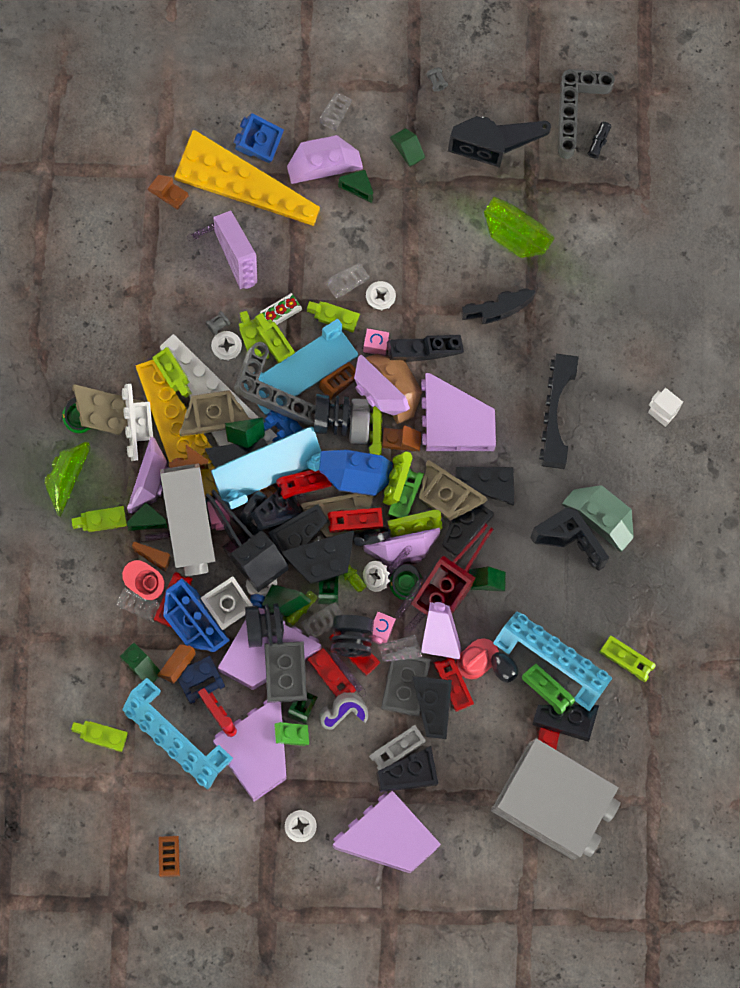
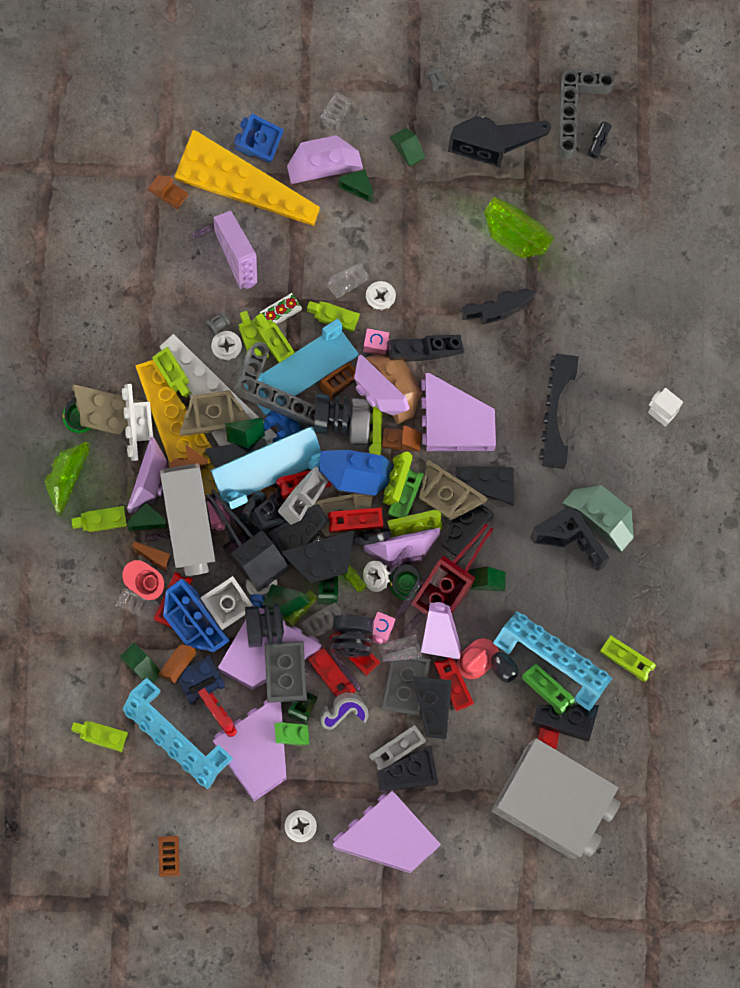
(303, 496): none -> light grey slope

